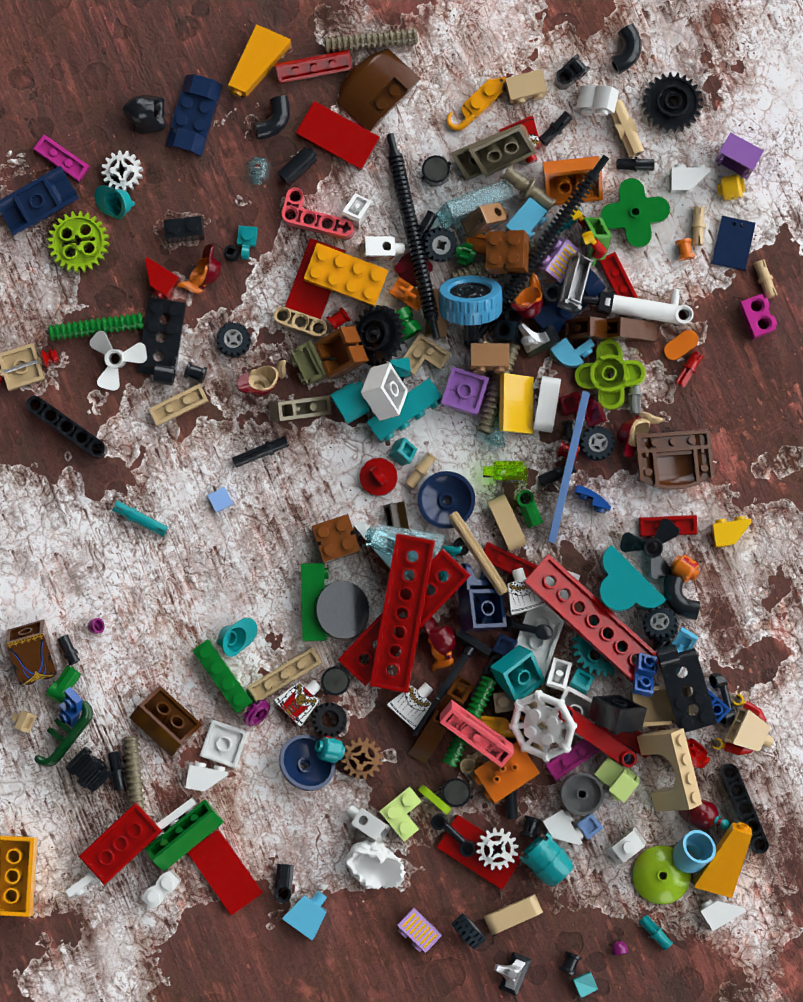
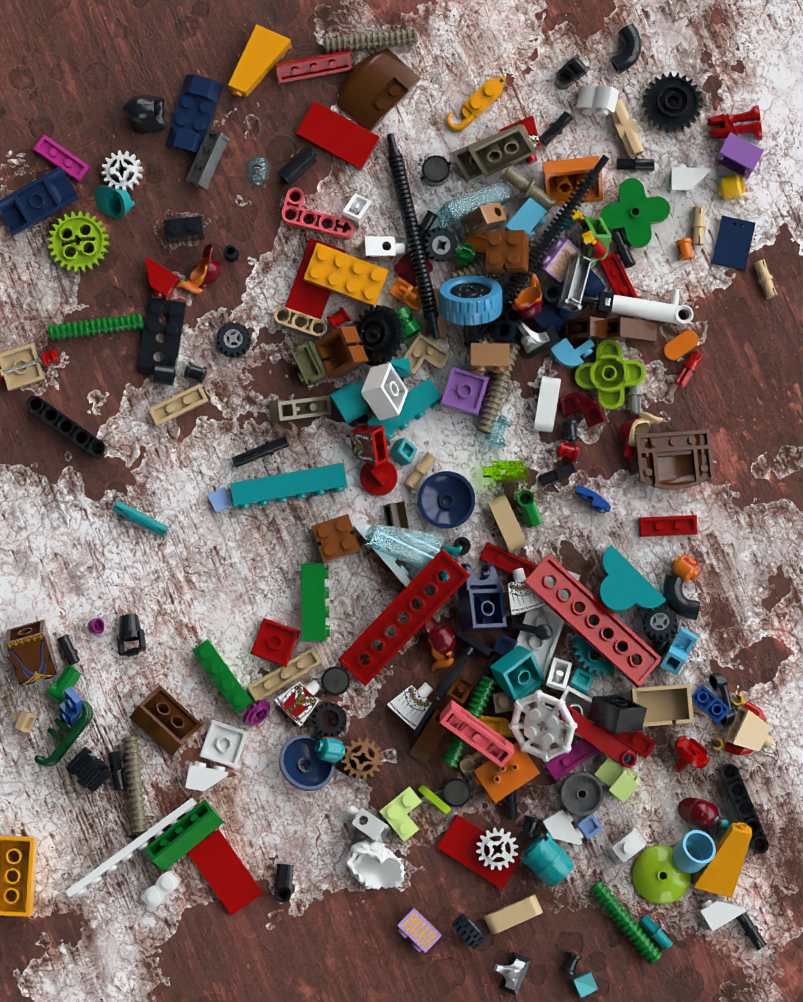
(110, 377): white piece -> none
(120, 843): red tile -> none
(130, 631): none -> black piece
(207, 159): none -> flat silver container
(237, 636): teal piece -> none
(247, 238): teal plate -> none
(261, 380): tan hair -> none
(275, 642): none -> red tile
(278, 119): black cylinder -> none
(288, 485): none -> teal brick
(307, 914): medium azure torso -> none
(341, 609): tile -> none
(369, 444): none -> torso
(414, 607): red plate -> none
(467, 846): black bar -> none
(478, 553): tan axle -> none
(516, 403): yellow tile -> none
(526, 87): tan brick -> none
(568, 467): medium blue tile -> none
(603, 439): black wheel -> none
(619, 948): magenta hinge -> none
(622, 249): none -> black pin
(625, 922): none -> green piece
(644, 674): blue slope -> none
(664, 533): black piece -> none
(669, 661): black hinge -> none
(674, 747): tan arch -> none
(726, 122): none -> red piece
(728, 533): yellow slope -> none
(751, 317): dark pink brick -> none
(751, 931): none -> black pin

